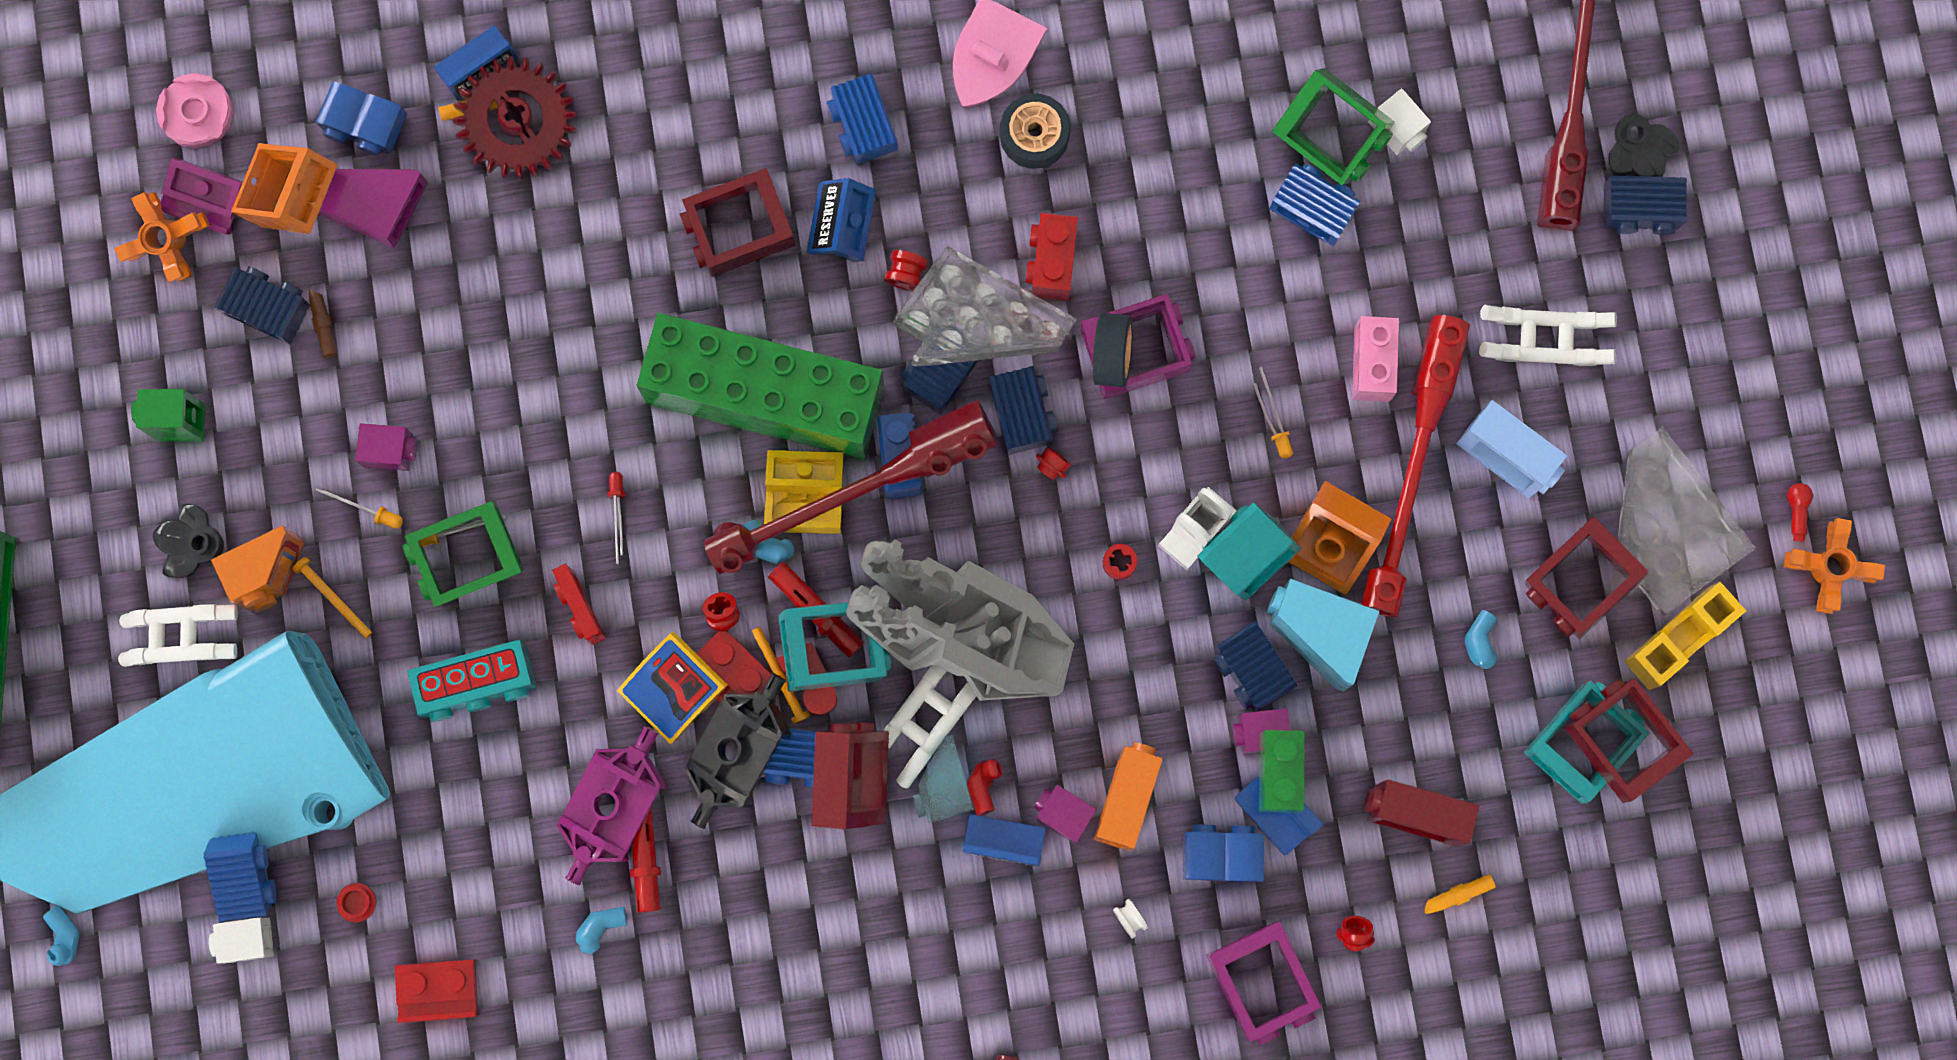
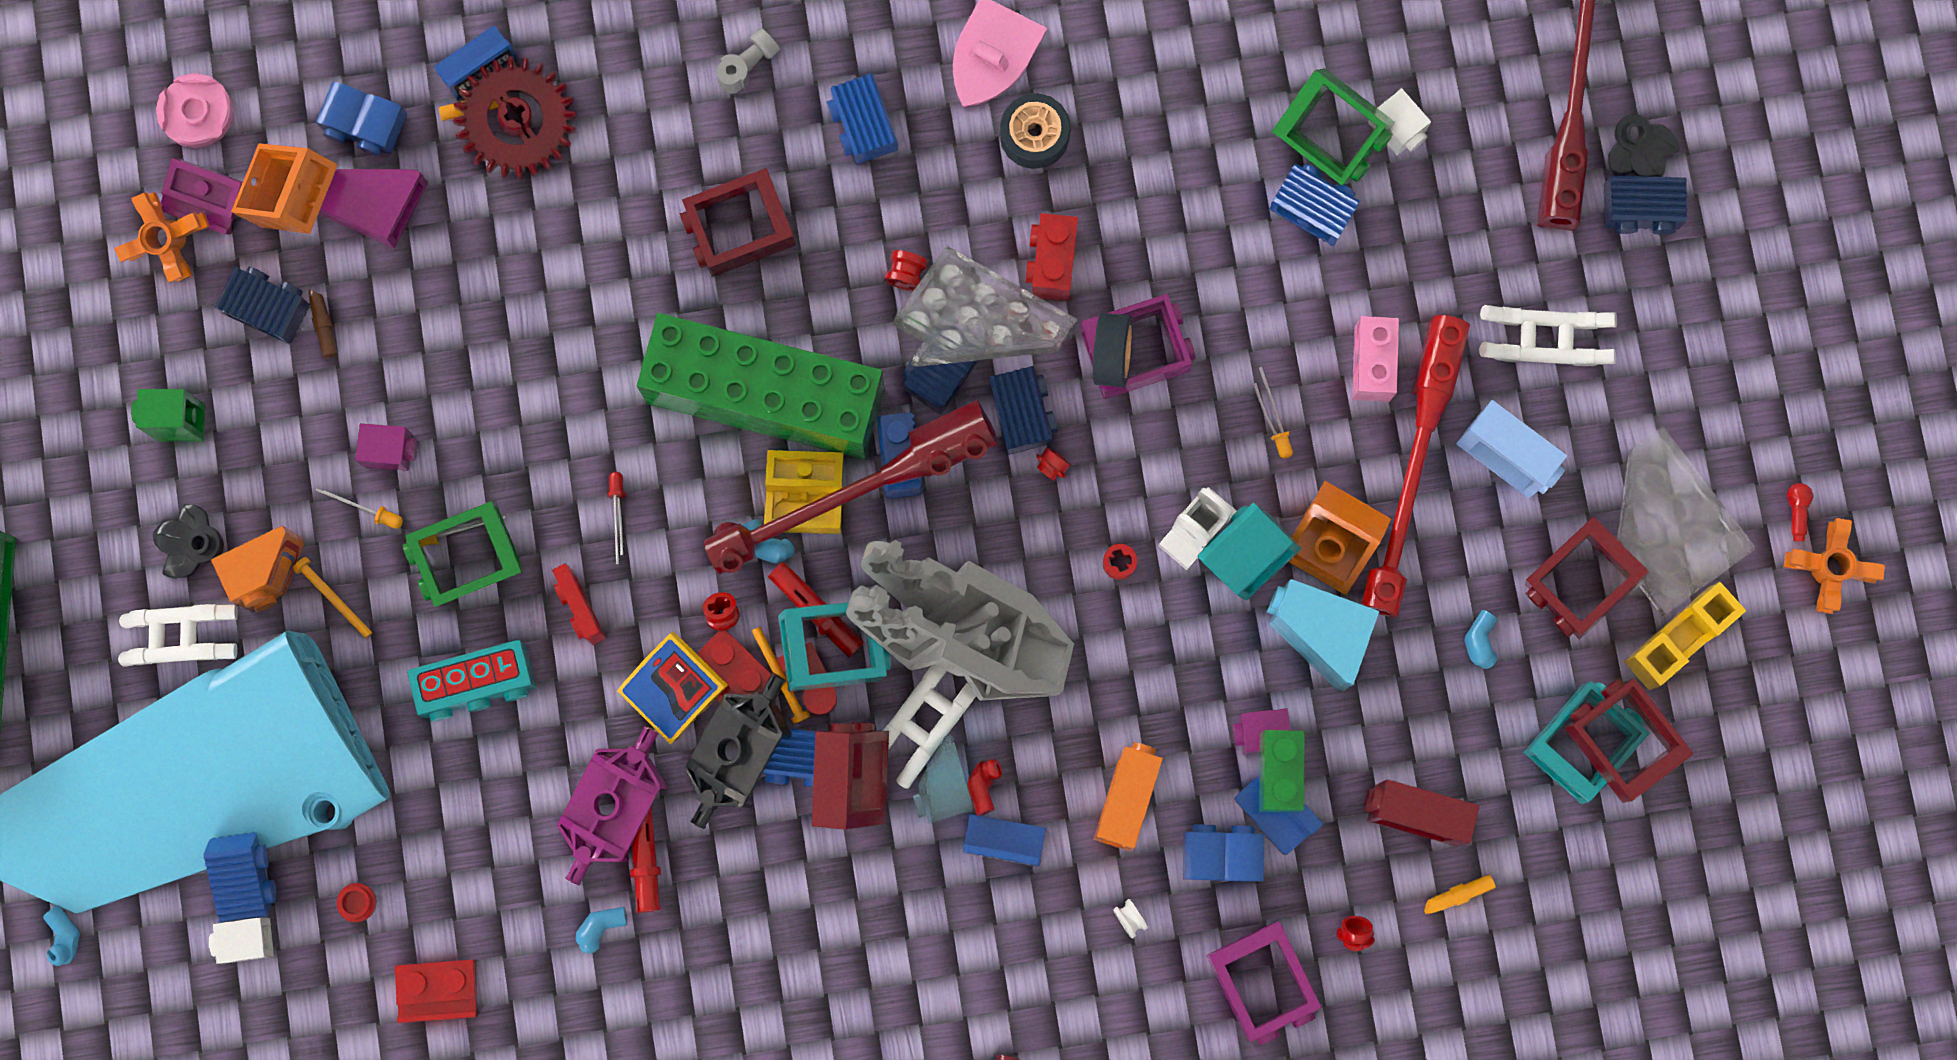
(734, 69): none -> light grey leg
(841, 219): blue panel -> none
(1064, 813): magenta brick -> none
(1253, 667): dark blue brick -> none

